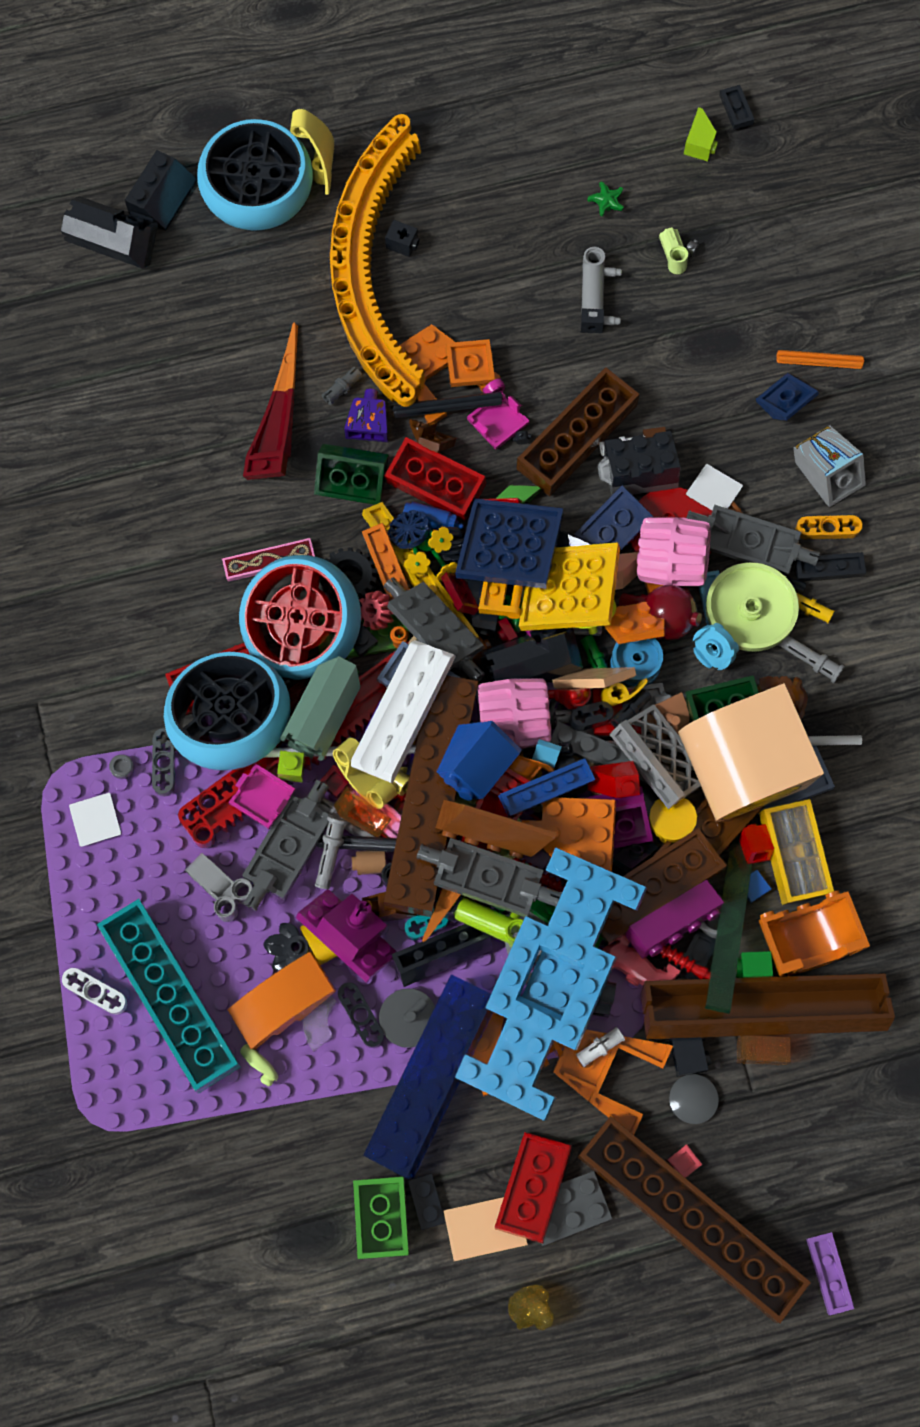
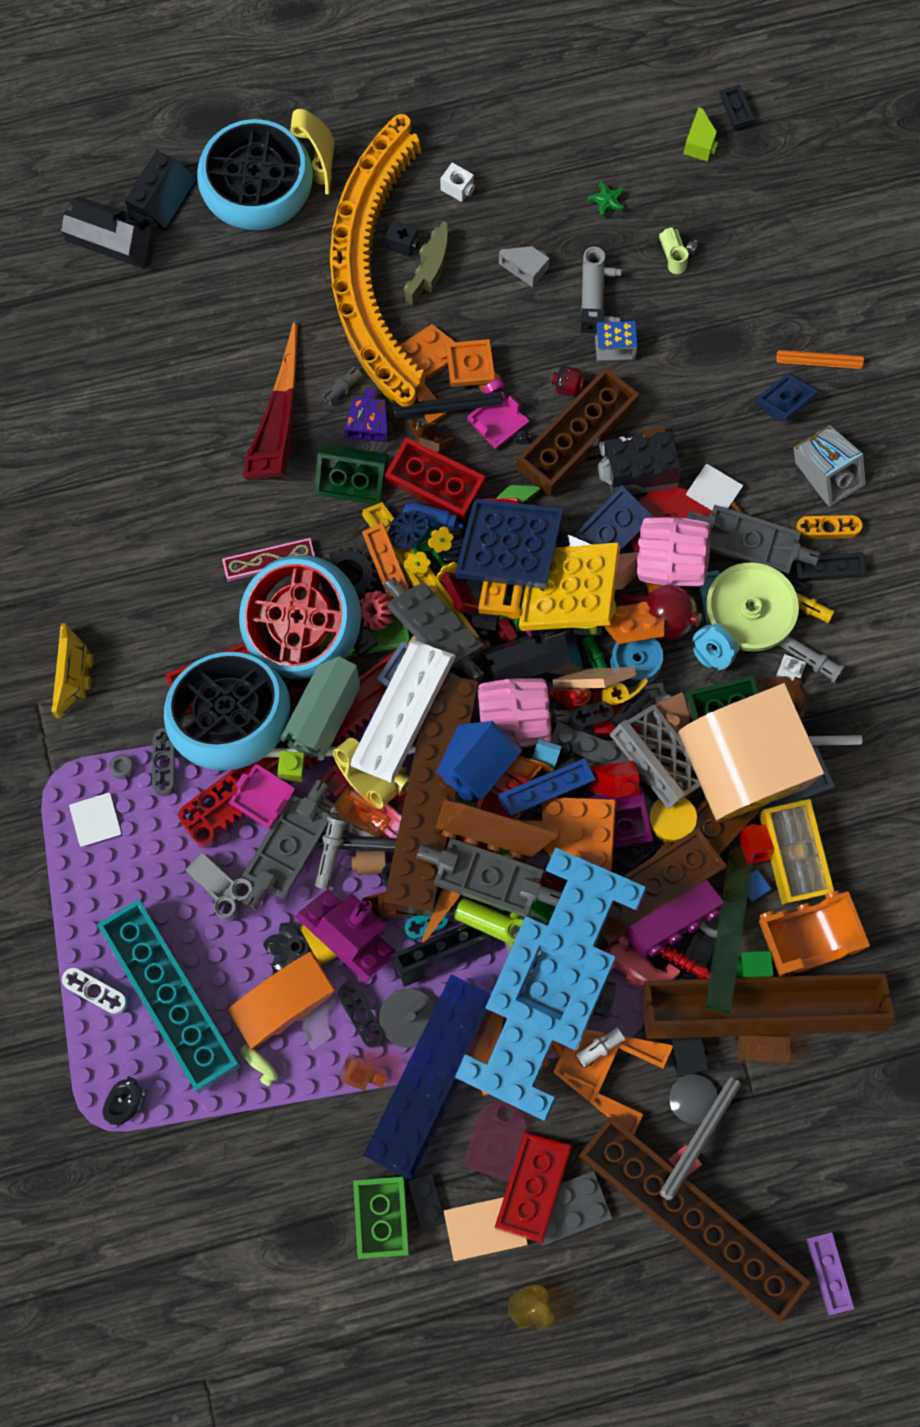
(71, 672): none -> yellow wedge
(123, 1101): none -> black hat
(359, 1072): none -> clear orange brick
(399, 630): orange pin -> none
(433, 260): none -> olive slope
(454, 175): none -> white brick
(495, 1142): none -> clear pink tile
(525, 263): none -> light grey slope
(568, 381): none -> dark red head
(616, 341): none -> piece
(700, 1139): none -> light grey axle
(791, 667): none -> white tile

